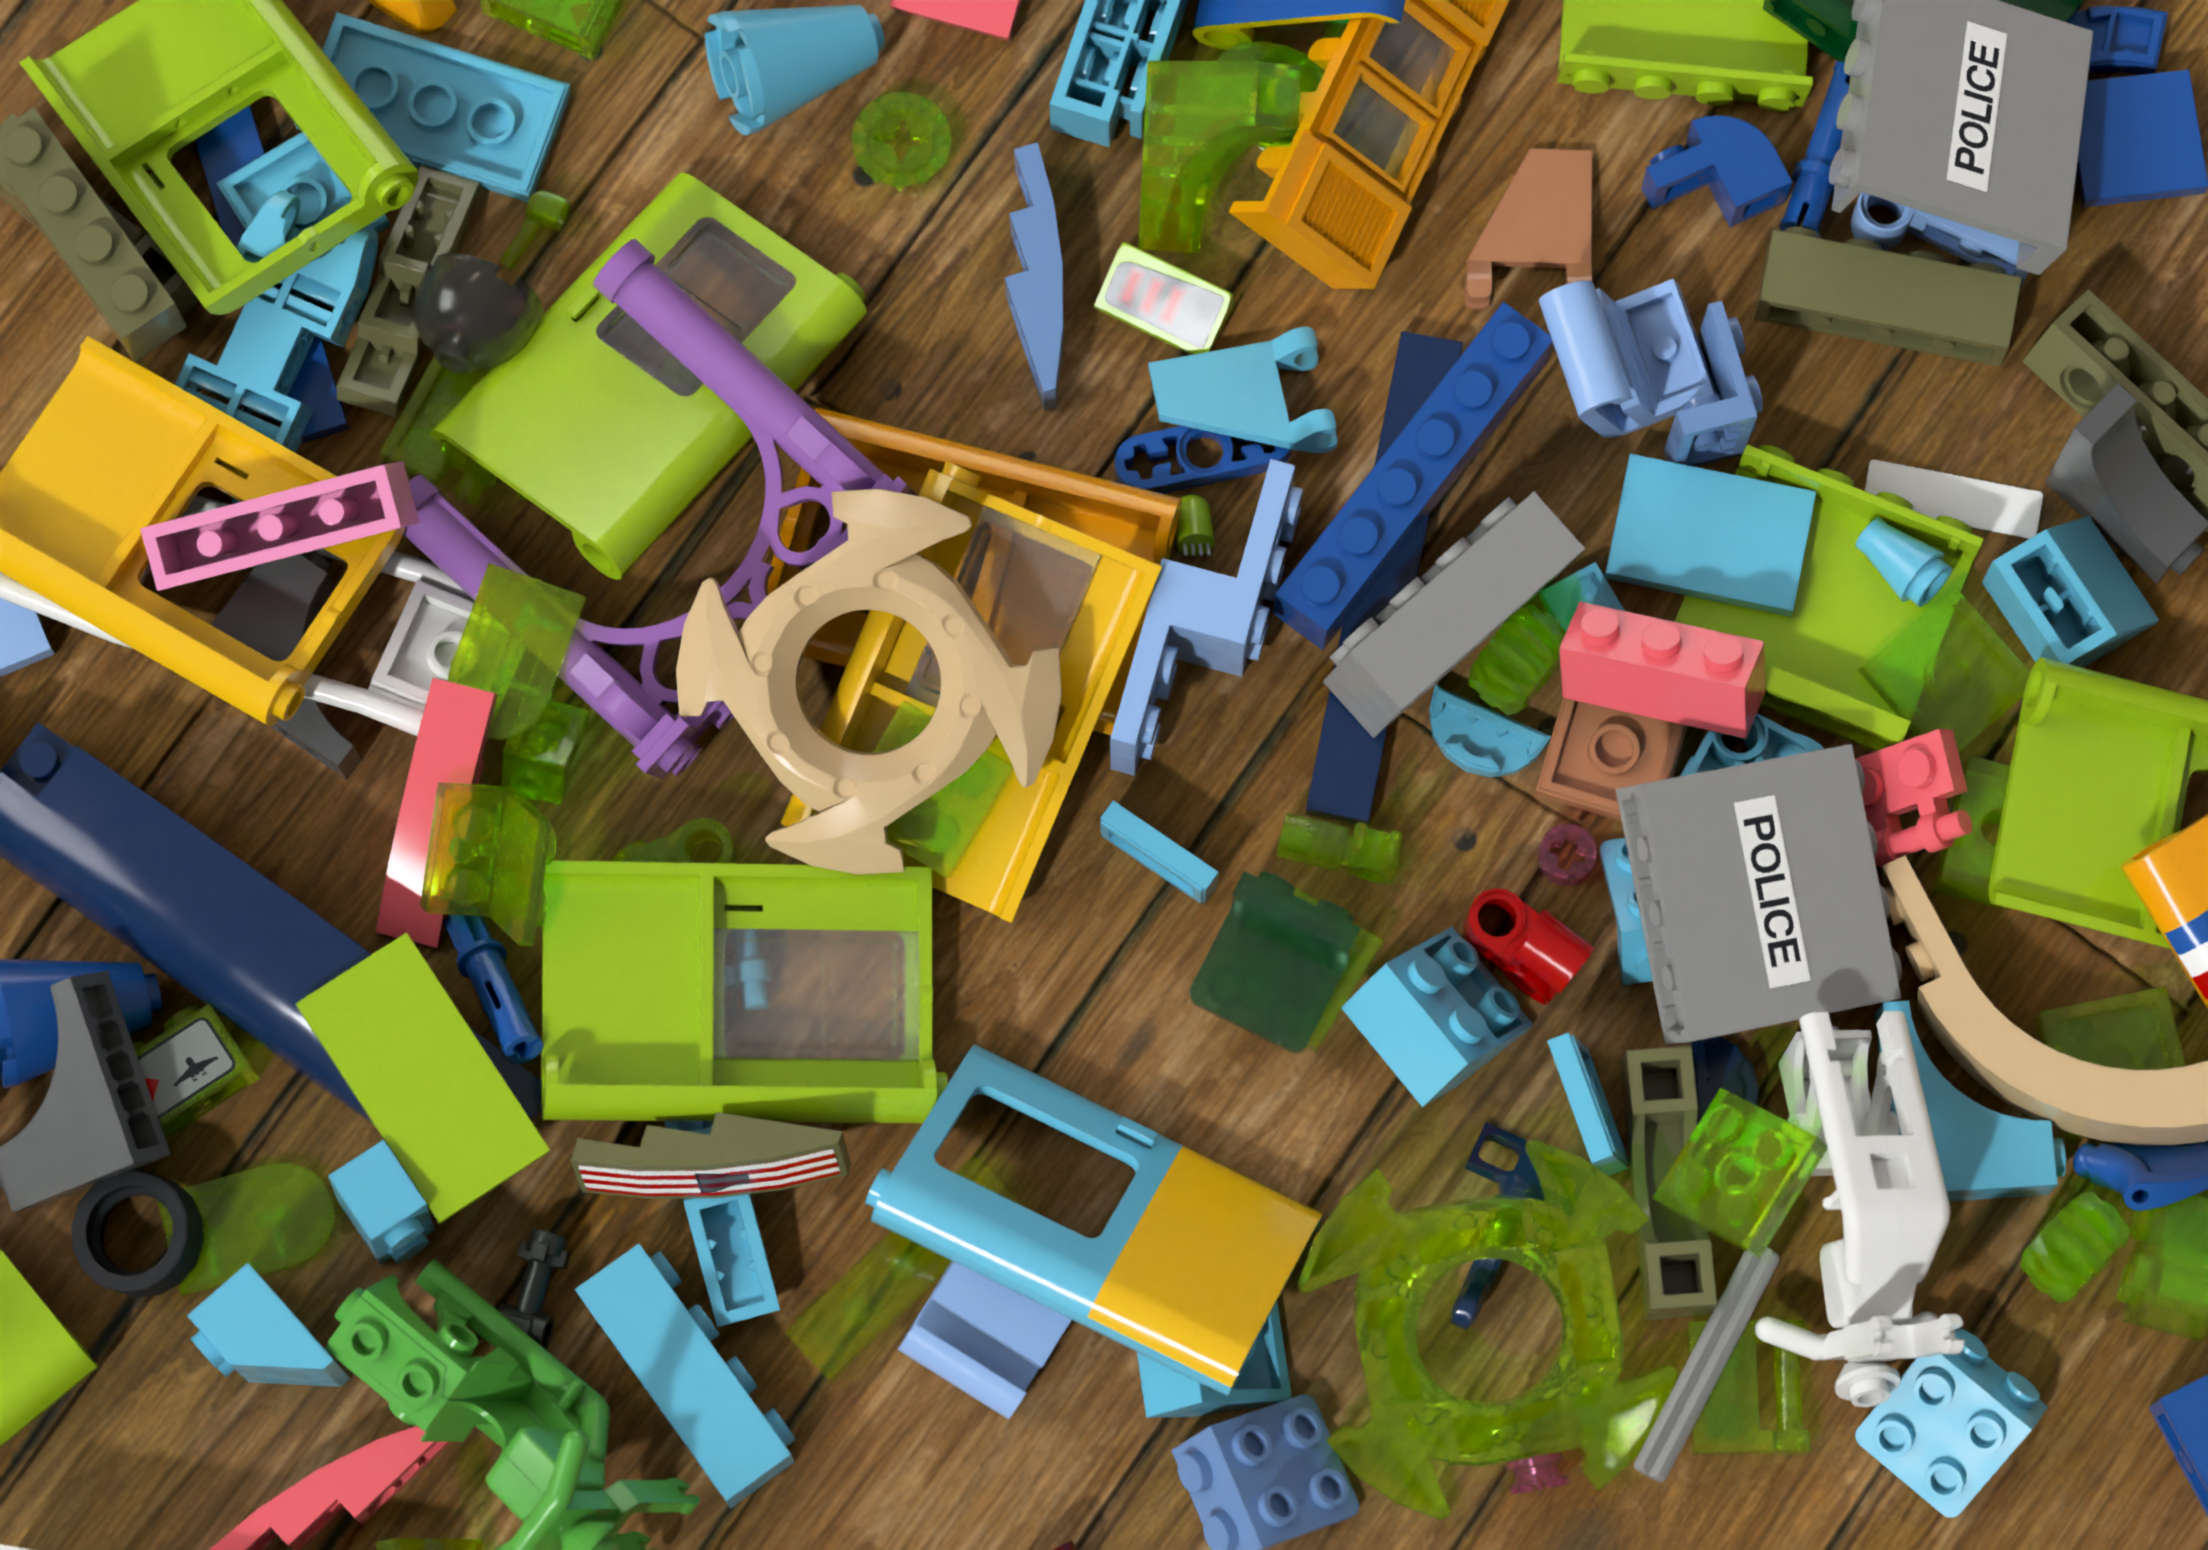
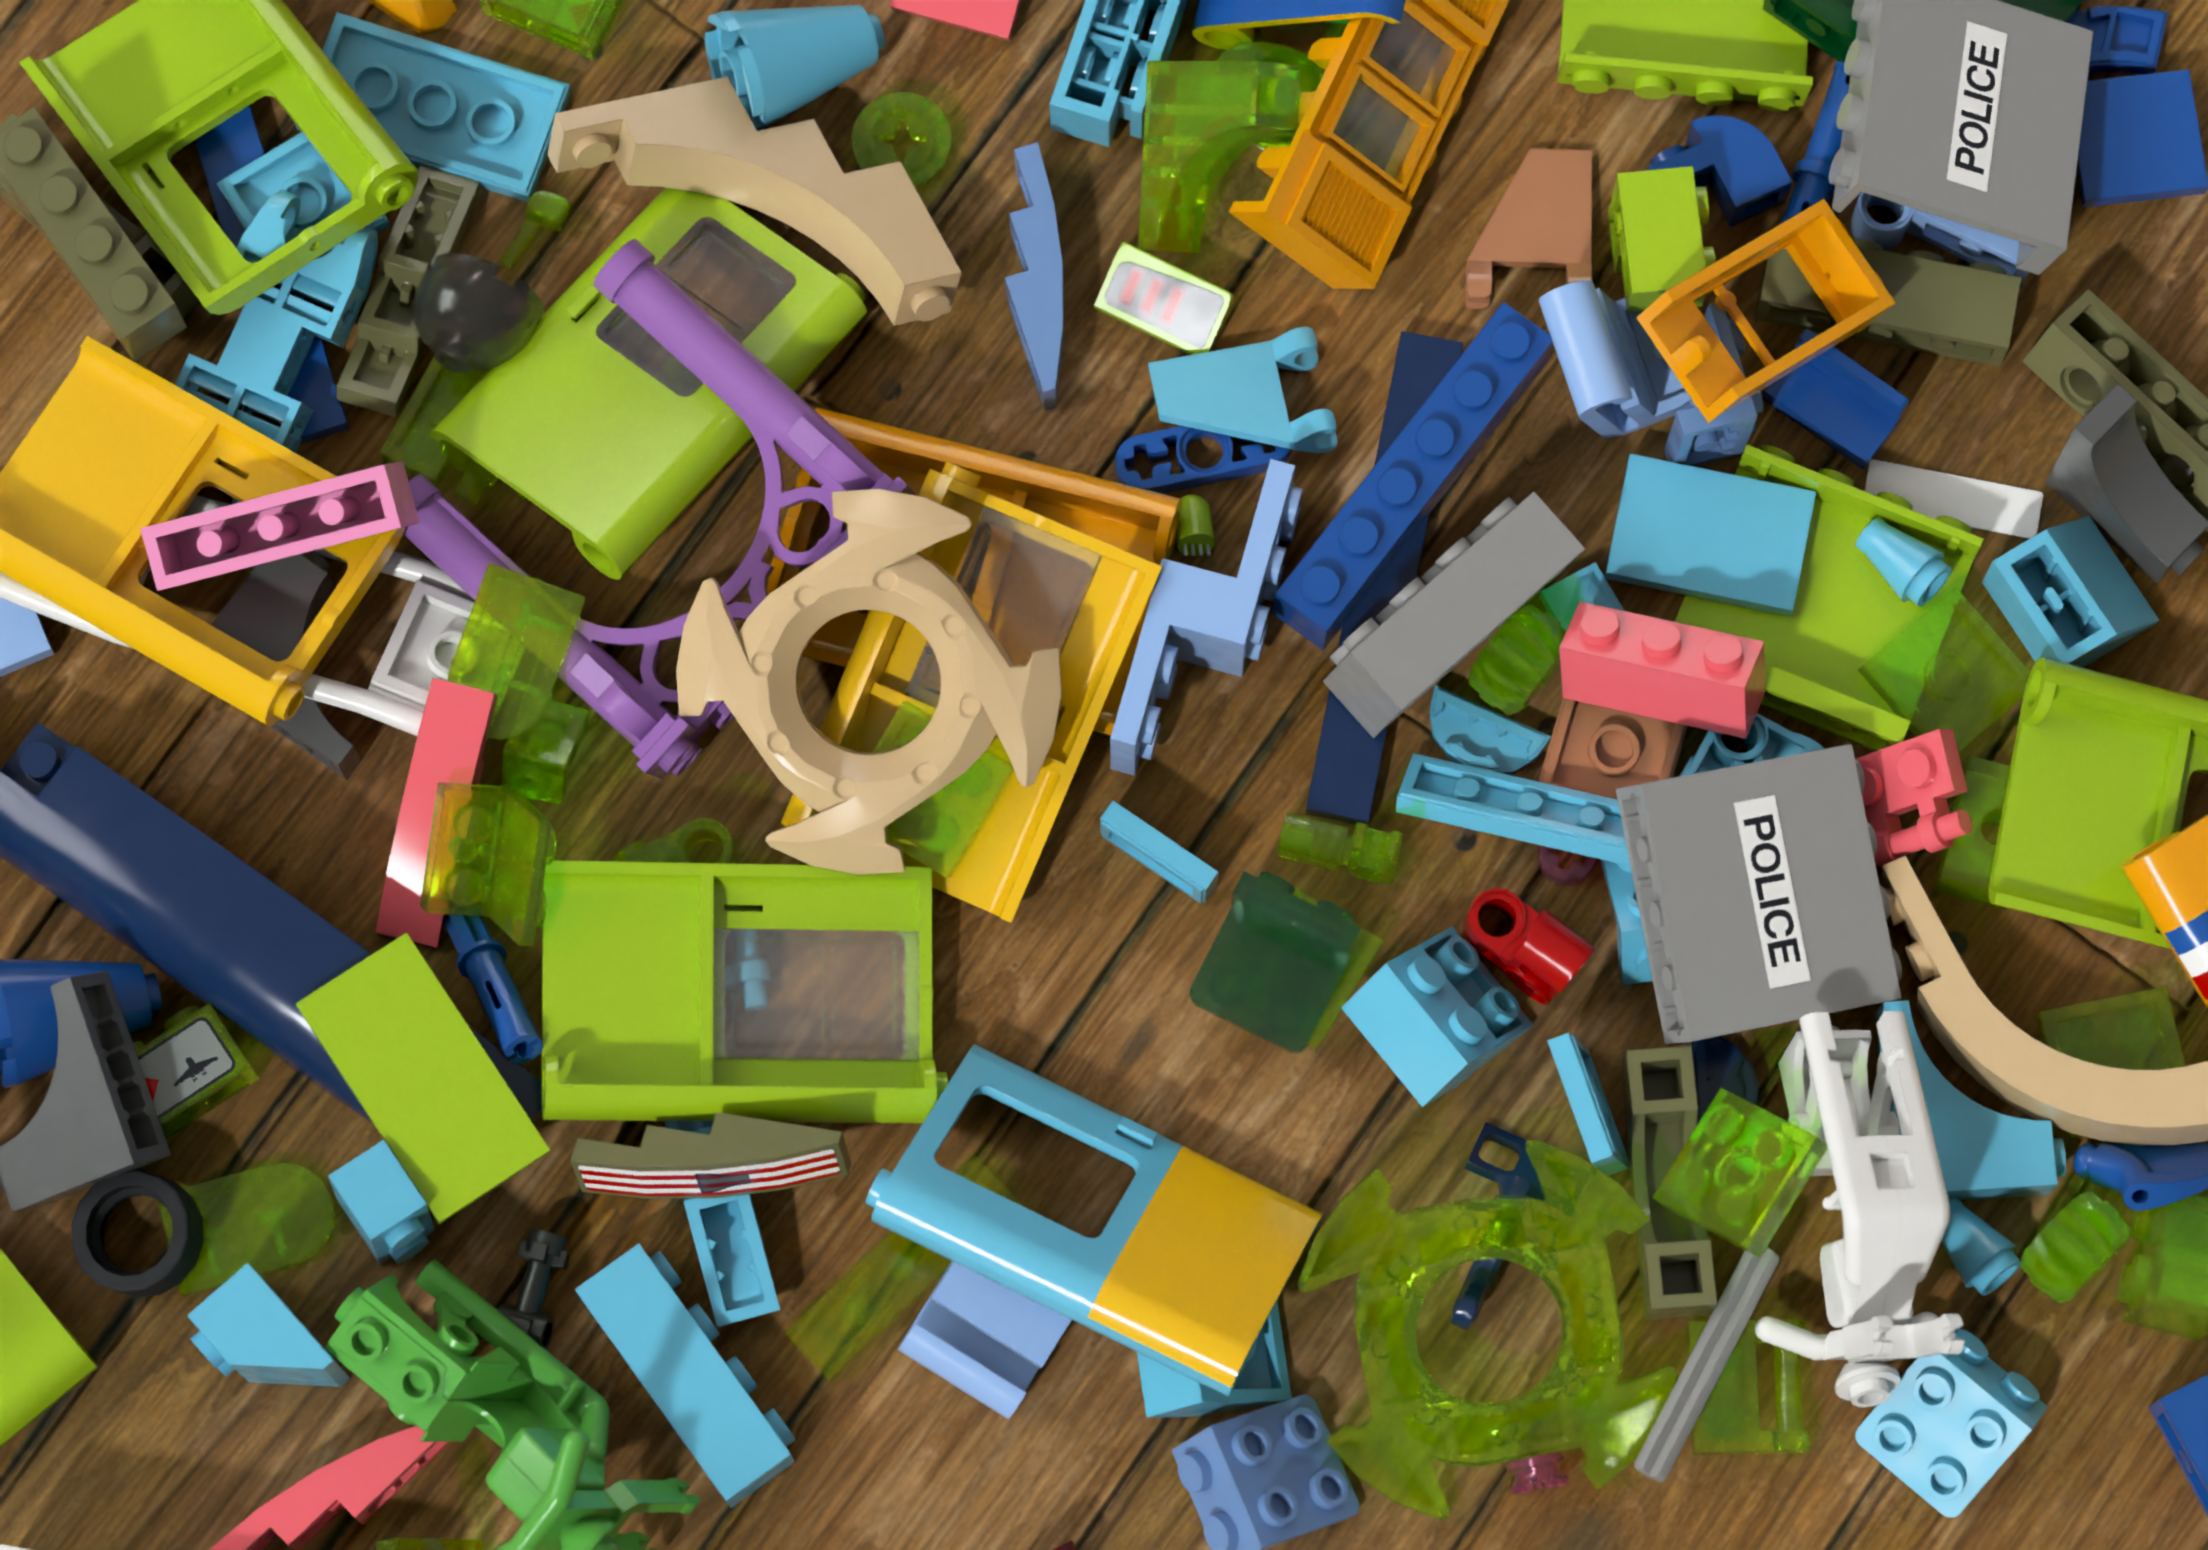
(708, 145): none -> tan arch
(1513, 808): none -> medium azure tile
(1657, 232): none -> lime brick
(1828, 262): none -> light orange door
(1839, 403): none -> blue panel
(1978, 1250): none -> medium azure cone

